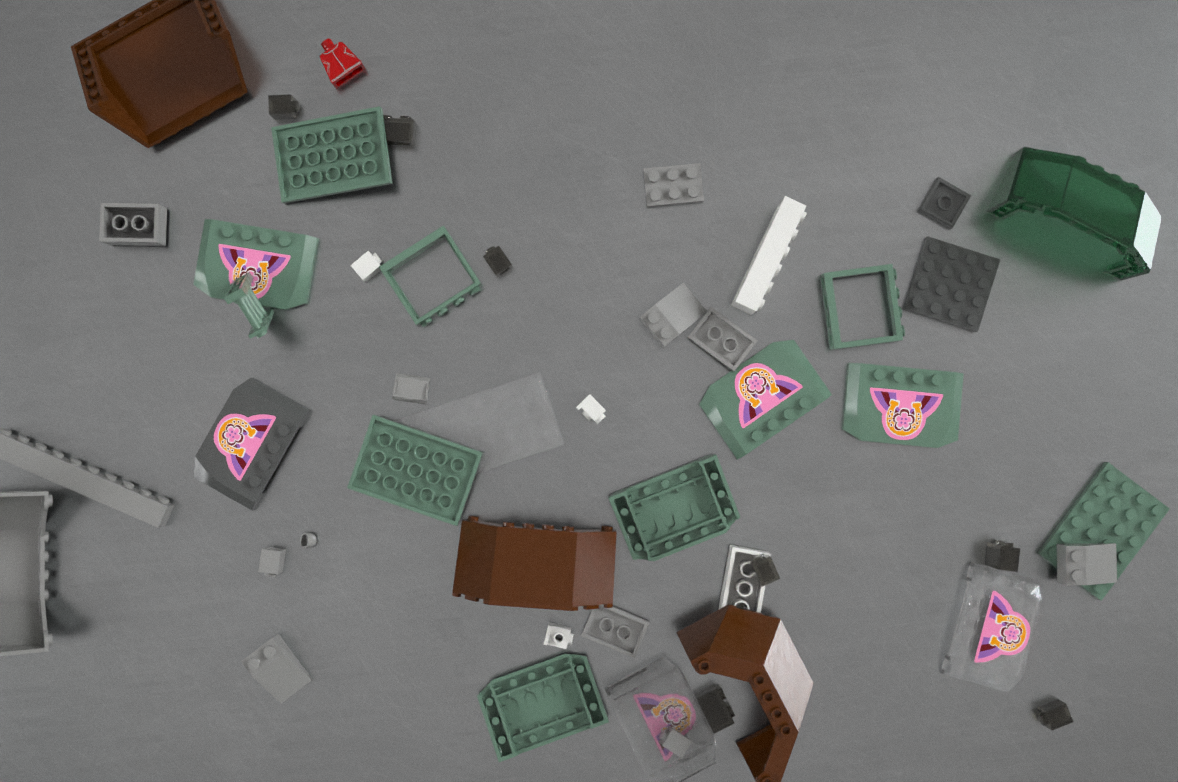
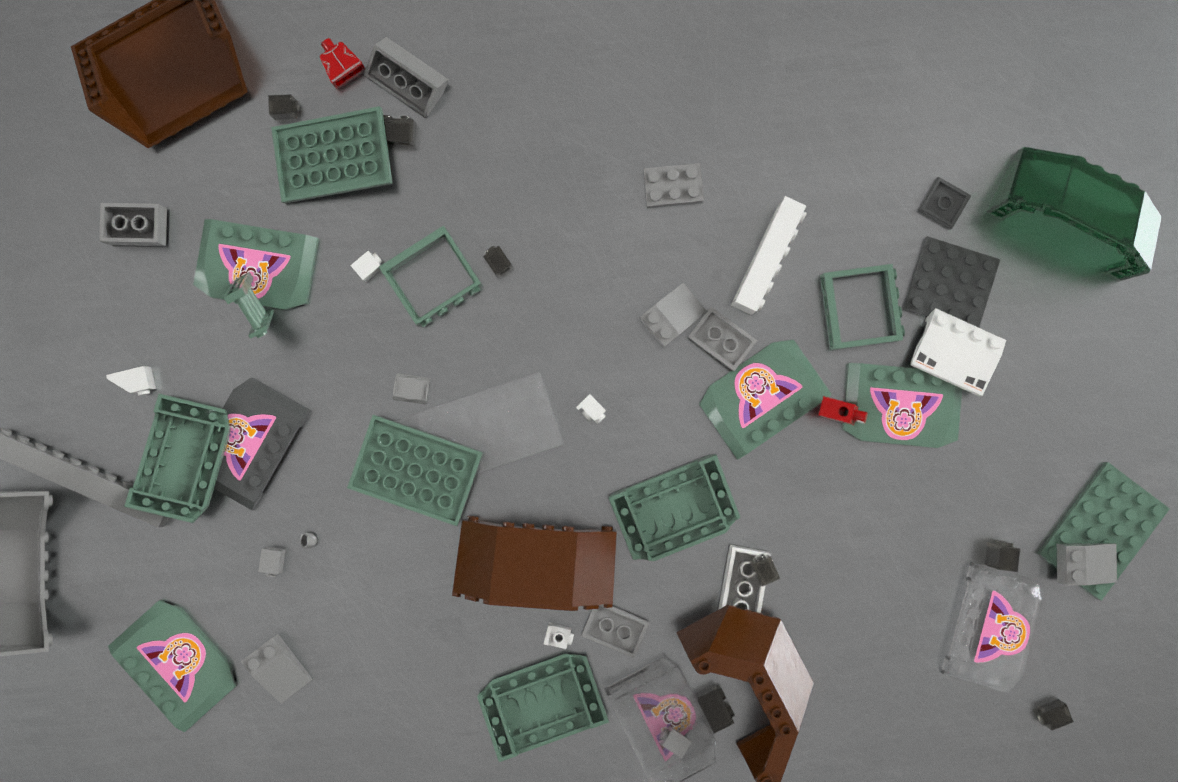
(135, 380): none -> white slope
(174, 664): none -> sand green slope
(180, 459): none -> sand green slope
(405, 76): none -> light grey slope
(834, 410): none -> red torso
(958, 352): none -> white piece

